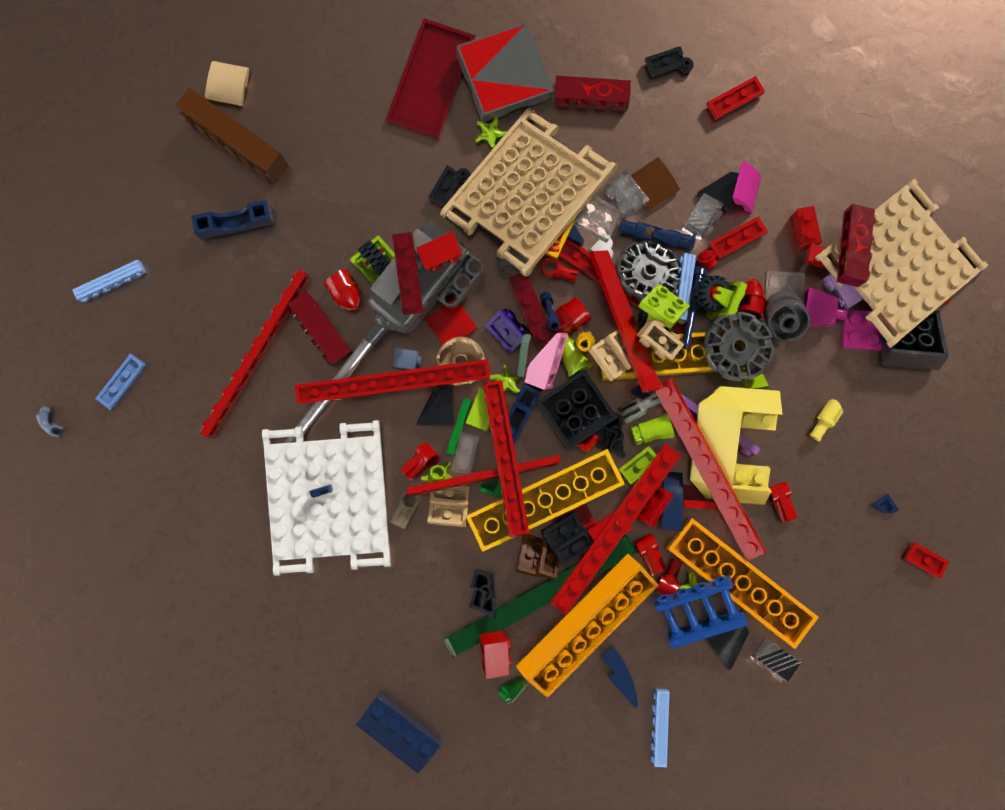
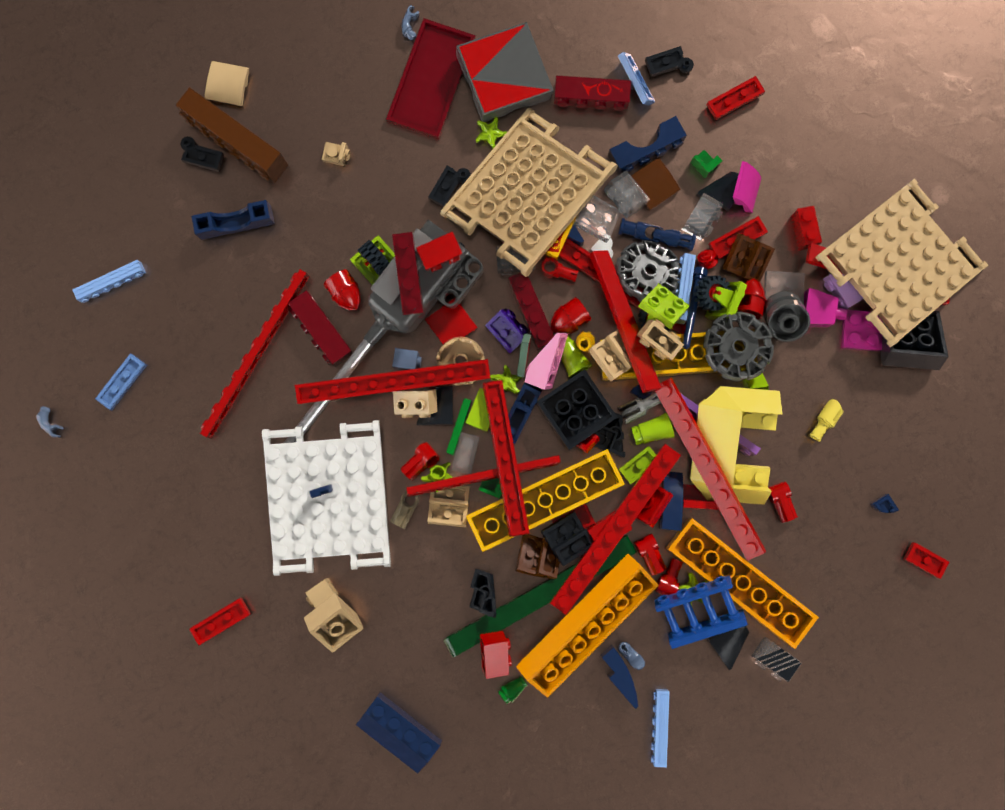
(200, 155): none -> black hinge
(220, 621): none -> red plate
(320, 593): none -> tan brick
(333, 623): none -> tan brick
(336, 153): none -> tan bracket
(407, 30): none -> sand blue piece
(415, 402): none -> tan brick
(552, 319): dark blue bar -> none
(627, 156): none -> dark blue arch
(631, 656): none -> sand blue piece
(636, 79): none -> medium blue tile
(705, 163): none -> green panel
(748, 258): none -> reddish brown slope
(856, 245): dark red brick -> none

